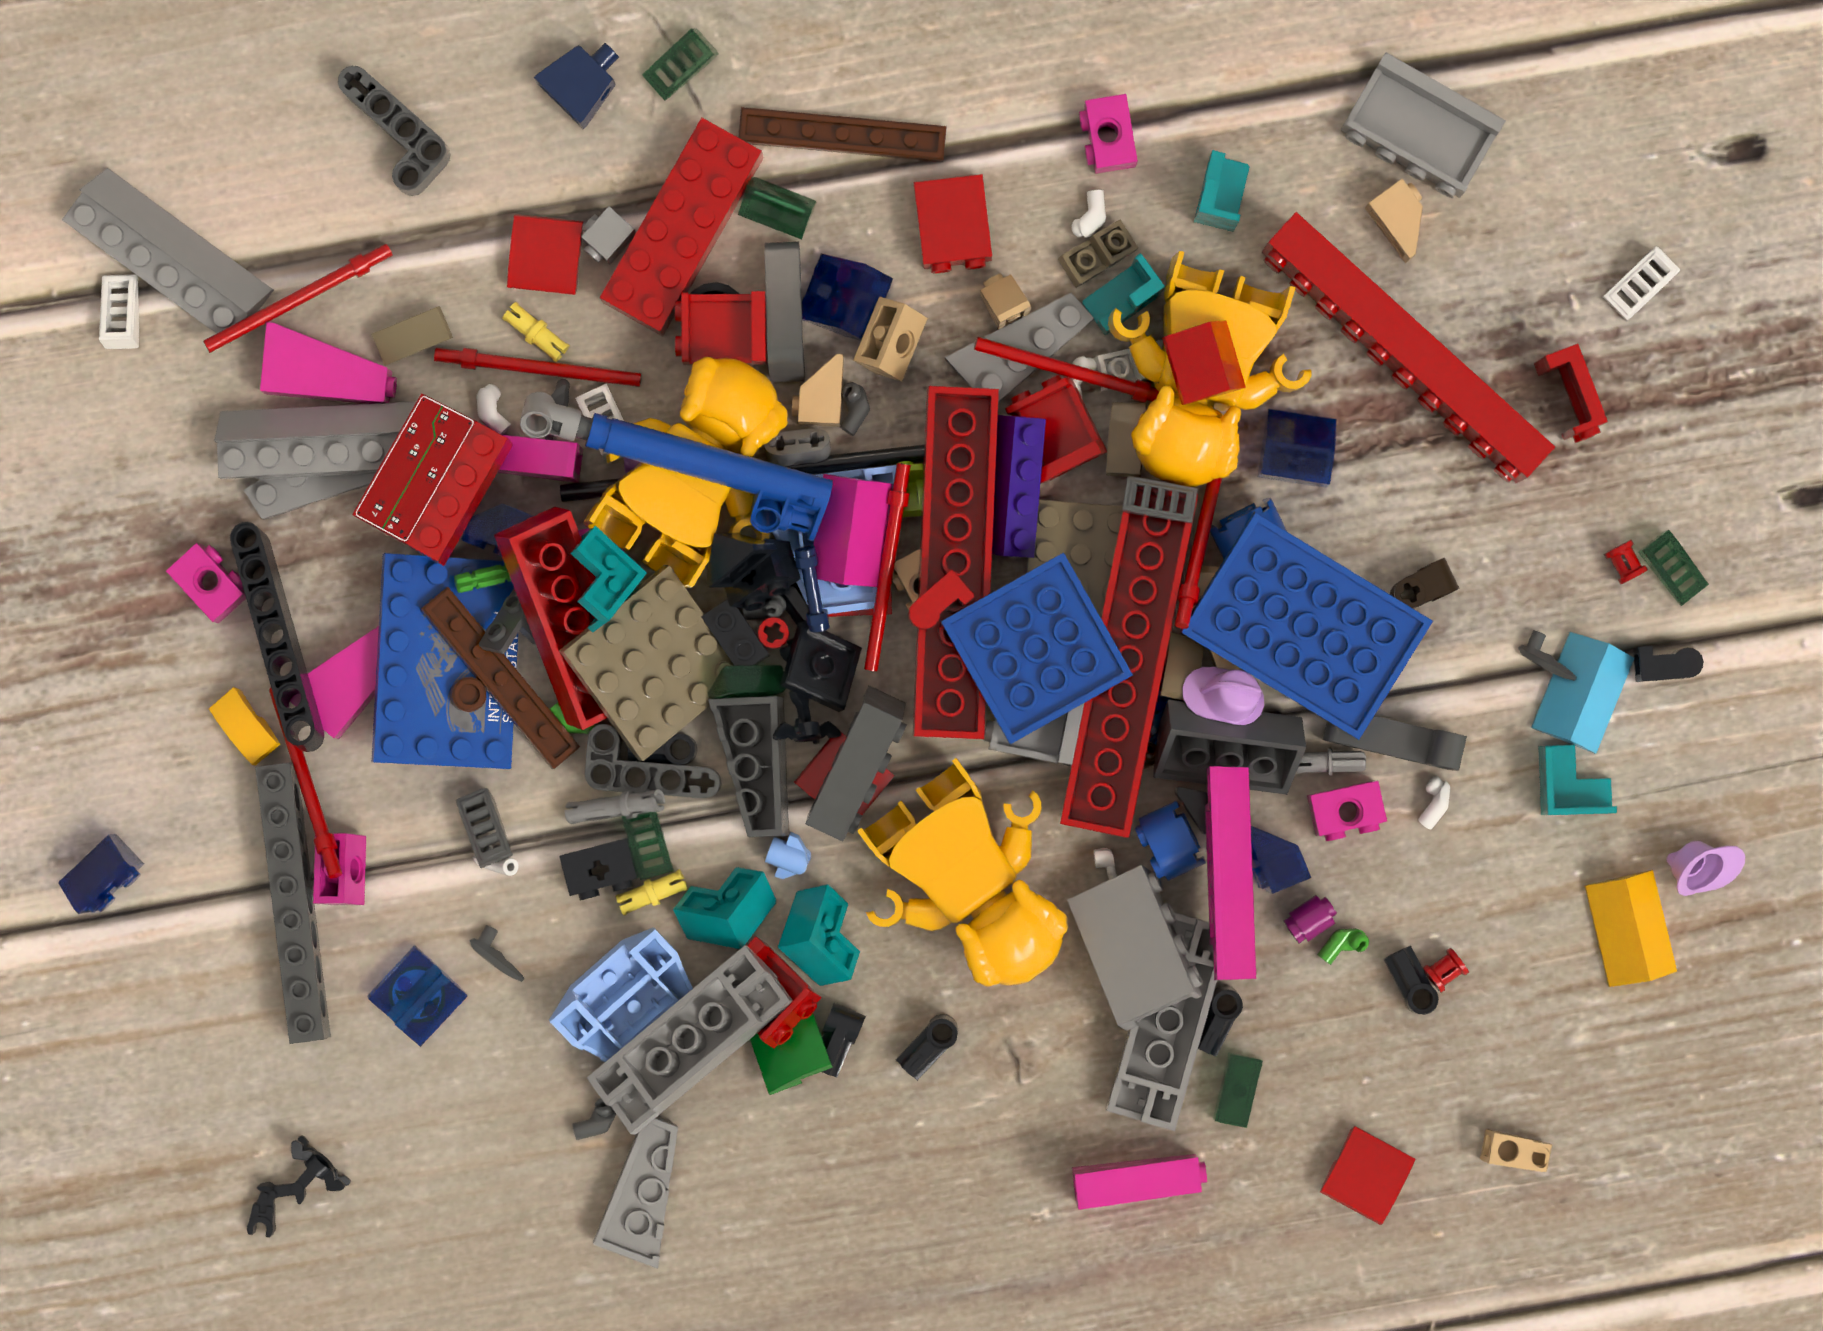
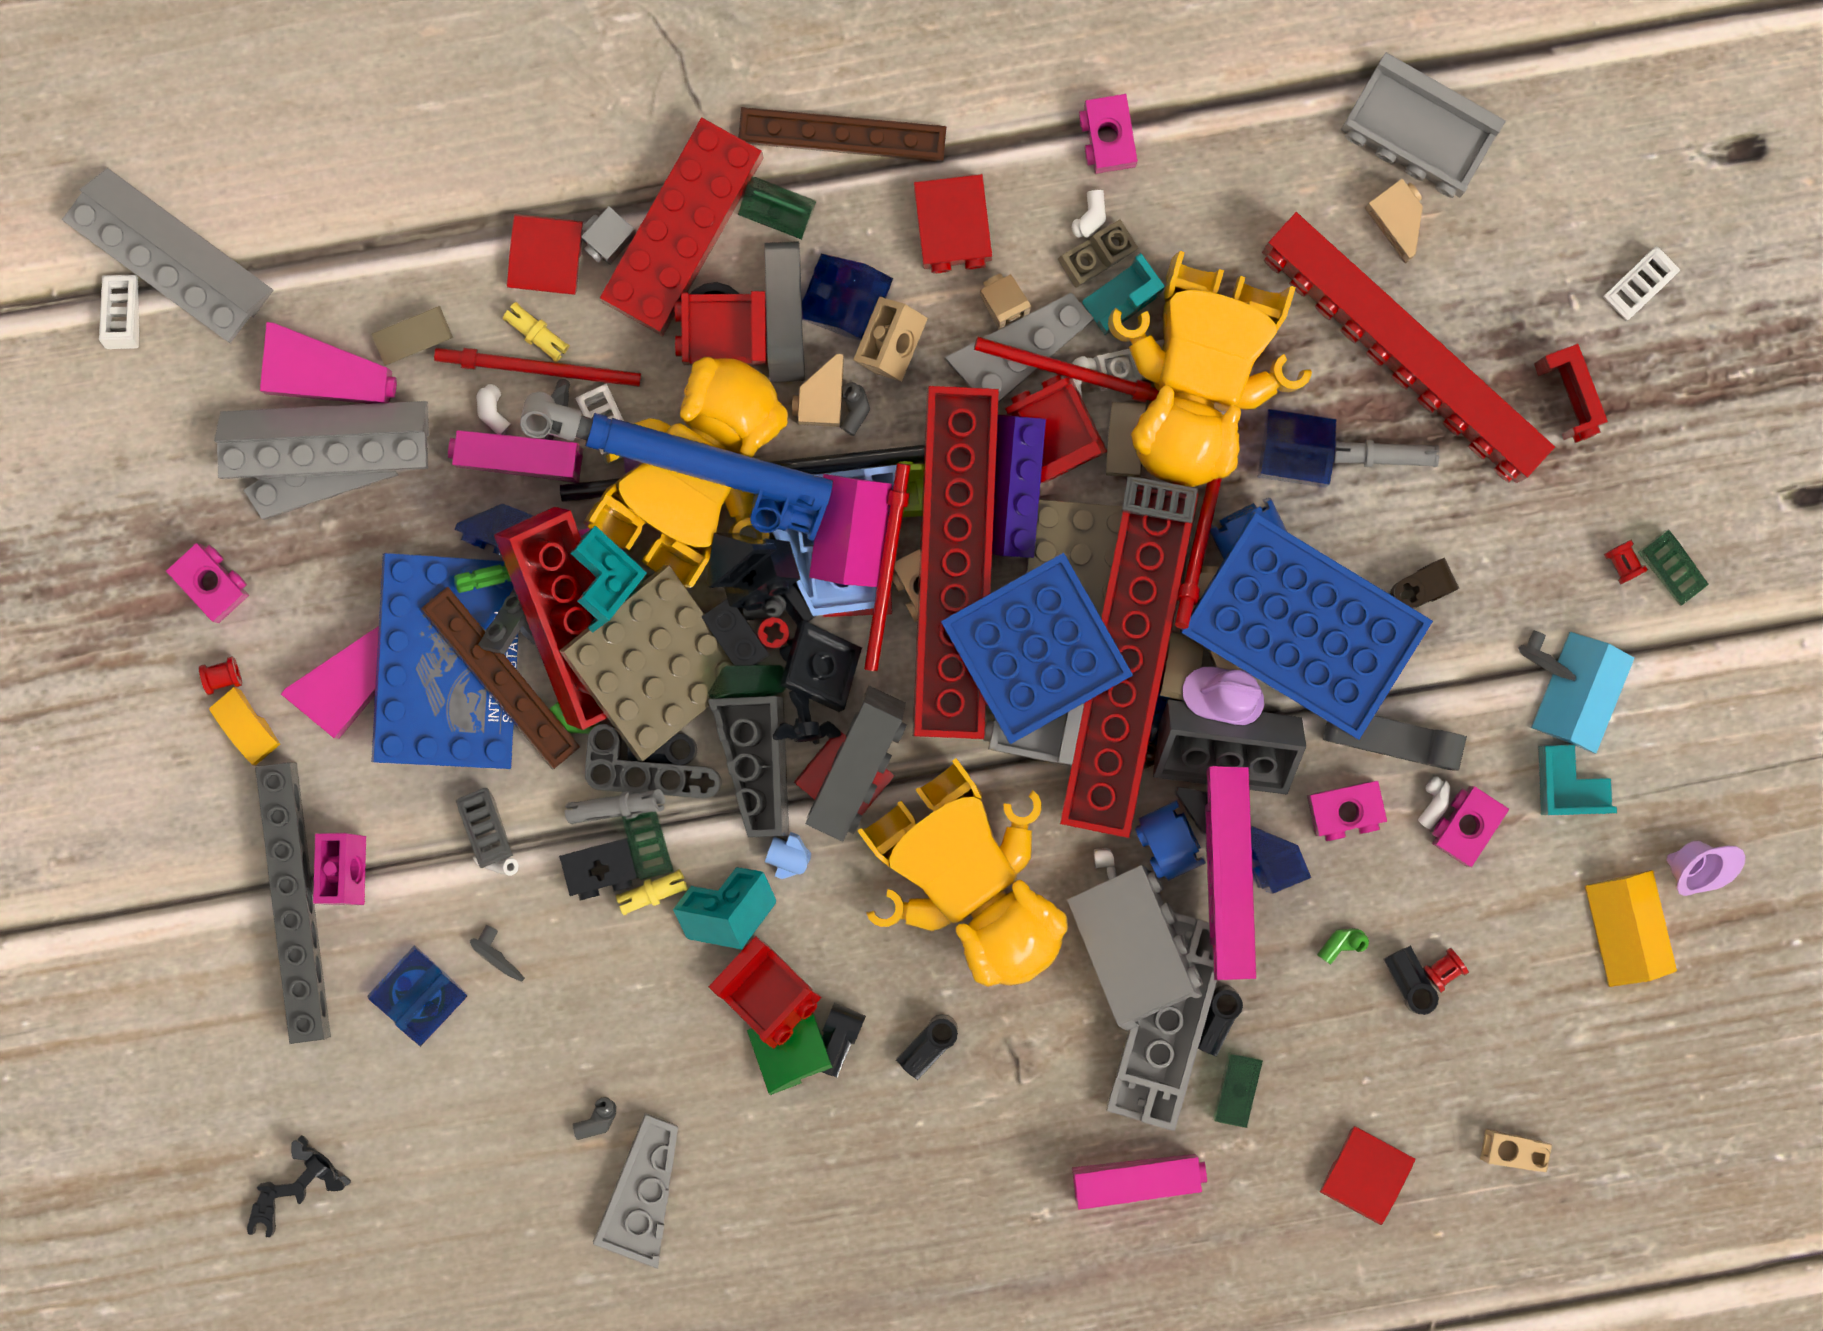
(101, 874): clear blue slope -> none
(220, 675): none -> red bush
(285, 650): black beam -> none
(324, 841): red bar -> none
(357, 265): red bar -> none
(391, 123): dark grey beam -> none
(433, 479): red slope -> none
(468, 694): reddish brown tile -> none
(579, 82): dark blue torso -> none
(621, 994): light blue wedge -> none
(682, 44): clear green slope -> none
(690, 1039): light grey slope -> none
(798, 447): light grey beam -> none
(806, 560): dark blue bar -> none
(814, 936): teal panel -> none
(927, 608): red leg -> none
(1203, 362): red slope -> none
(1222, 192): teal panel -> none
(1310, 919): magenta brick -> none
(1332, 762): light grey axle -> none
(1392, 454): none -> light grey pin
(1487, 815): none -> dark pink brick
(1678, 665): black leg -> none

